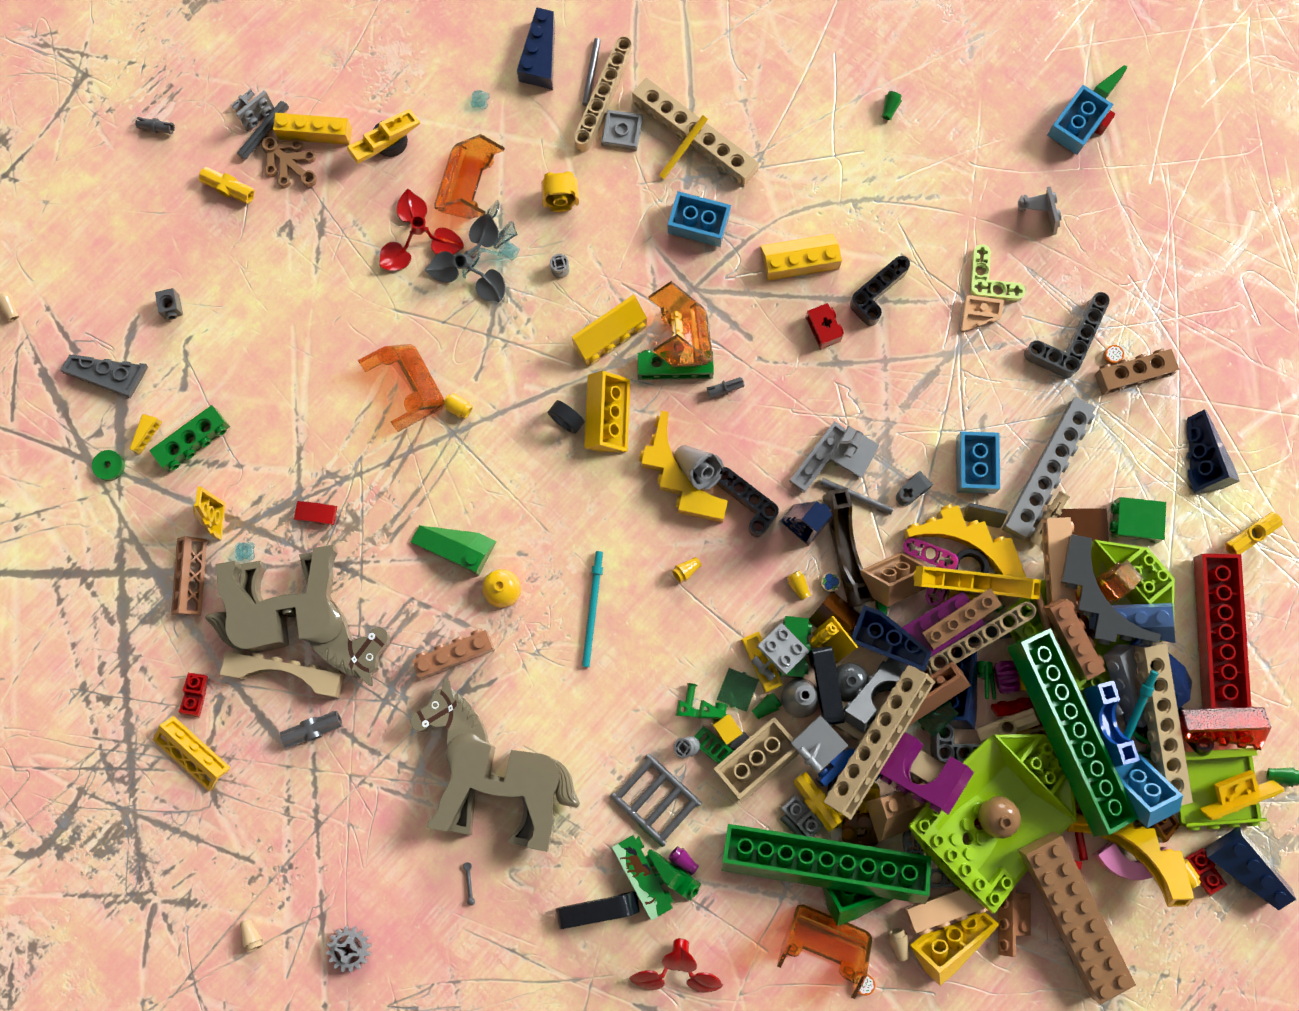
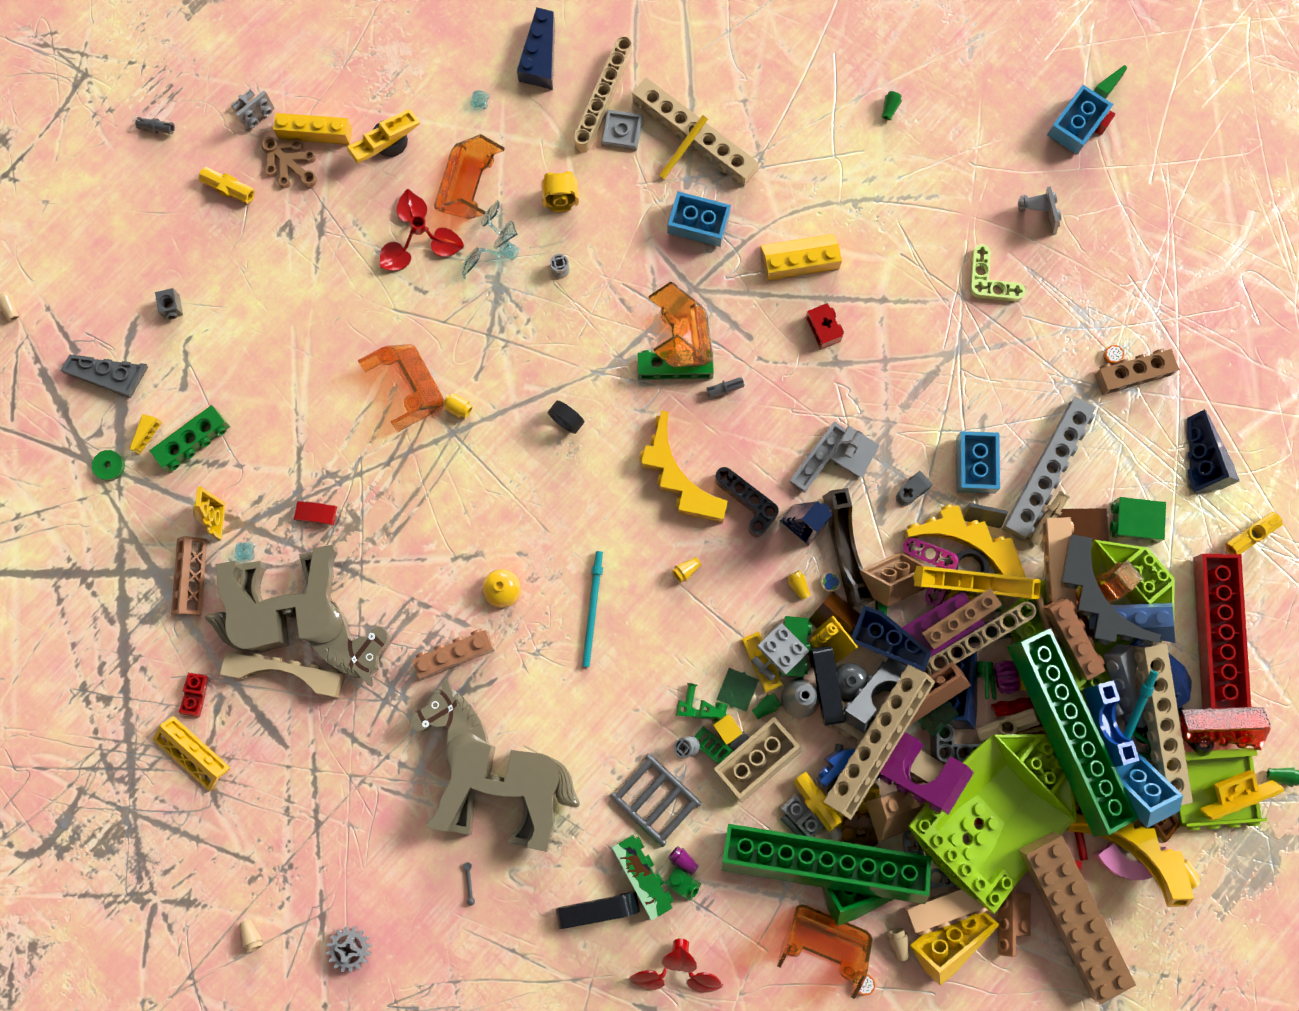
(261, 131): dark grey axle -> none
(311, 729): flat silver piece -> none
(445, 264): dark grey plant -> none
(459, 547): green wedge -> none
(591, 71): flat silver bar -> none
(607, 412): yellow slope -> none
(609, 330): yellow slope -> none
(669, 874): green slope -> none
(676, 324): yellow axle -> none
(699, 466): light grey cone -> none
(819, 744): light grey plate -> none
(859, 497): flat silver bar -> none
(881, 286): black beam -> none
(980, 311): light nougat wing -> none
(999, 817): medium nougat cylinder -> none
(1077, 341): dark grey beam -> none
(1208, 875): red slope -> none
(1248, 865): dark blue wedge -> none

